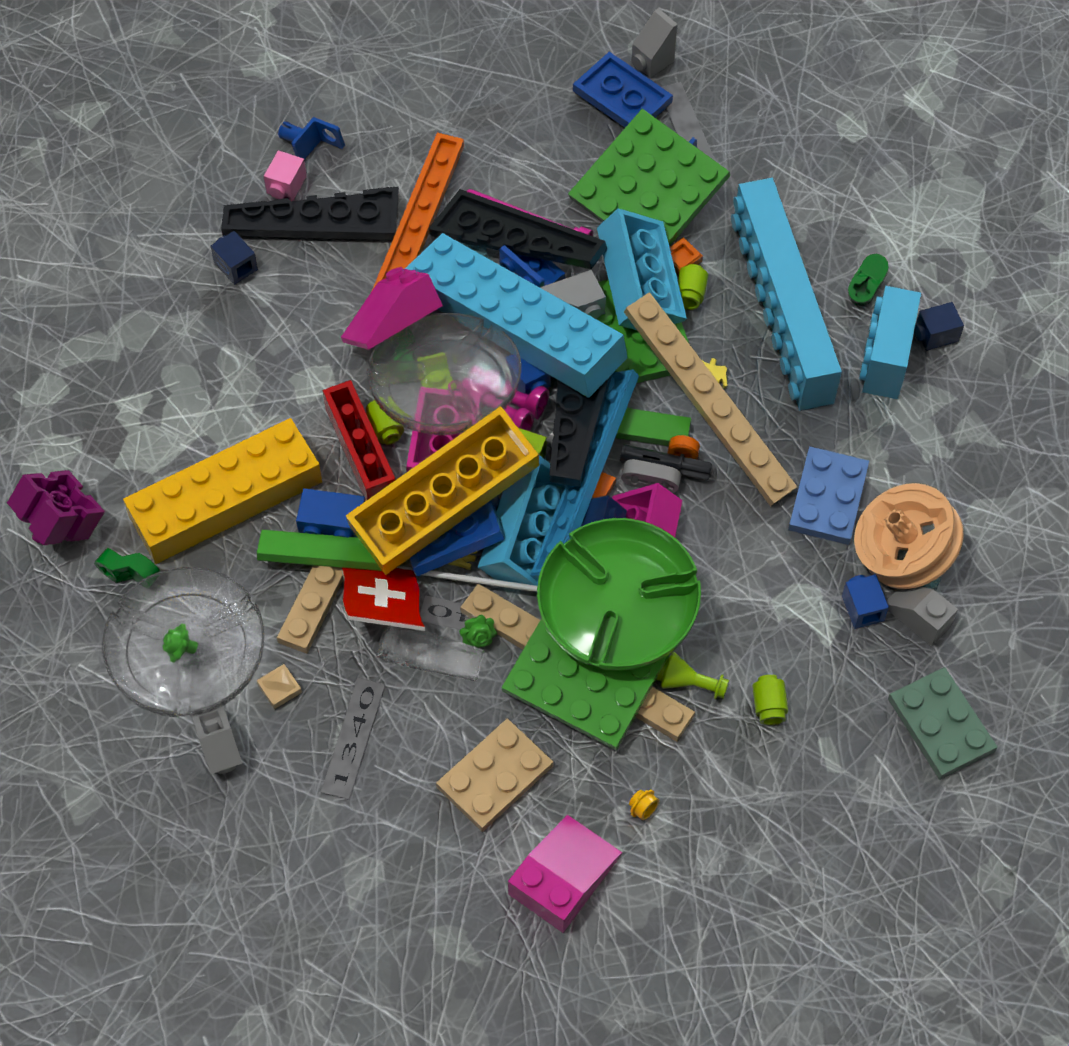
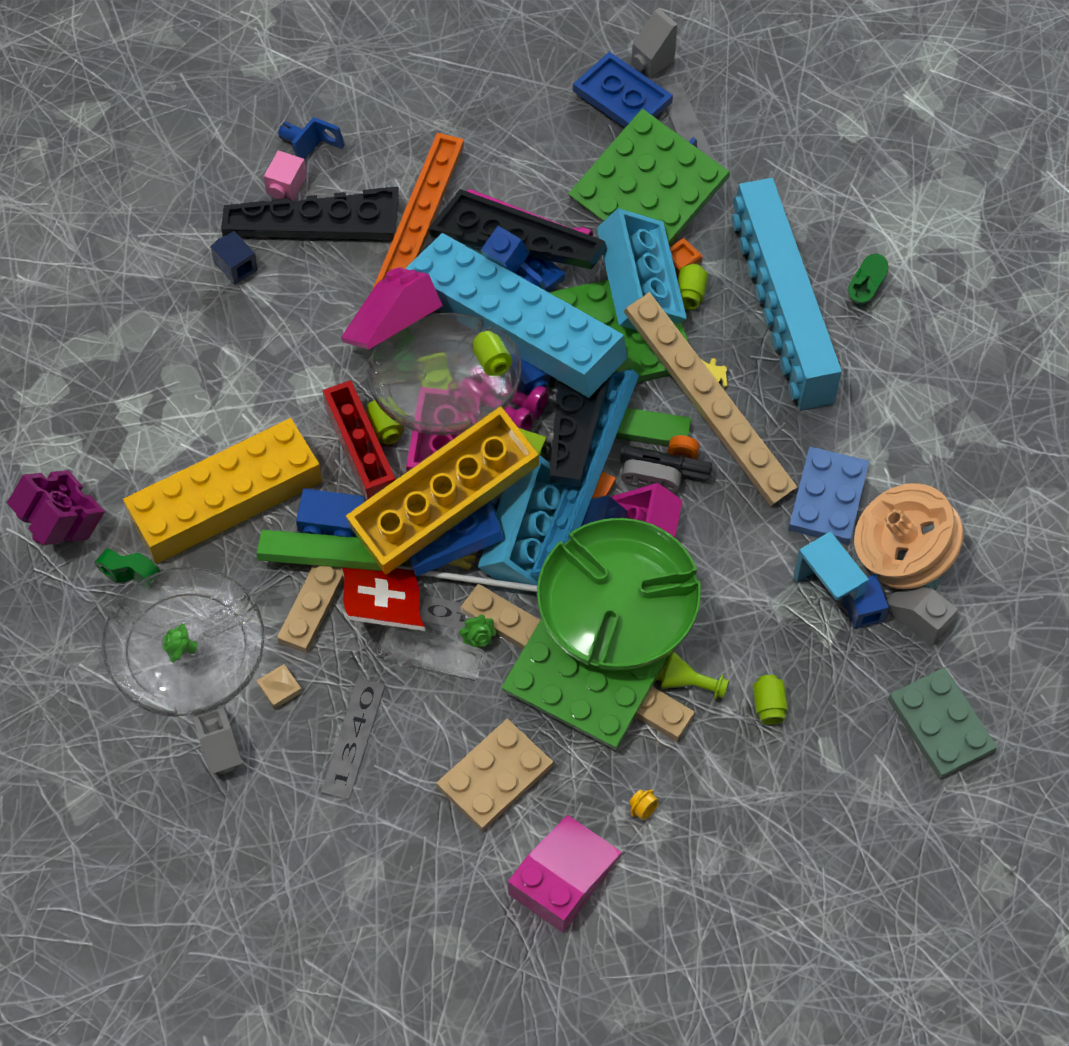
(491, 353): none -> lime brick
(505, 249): none -> blue brick
(581, 292): light grey slope -> none
(832, 566): none -> medium azure panel
(889, 342): medium azure brick -> none
(938, 326): dark blue brick -> none

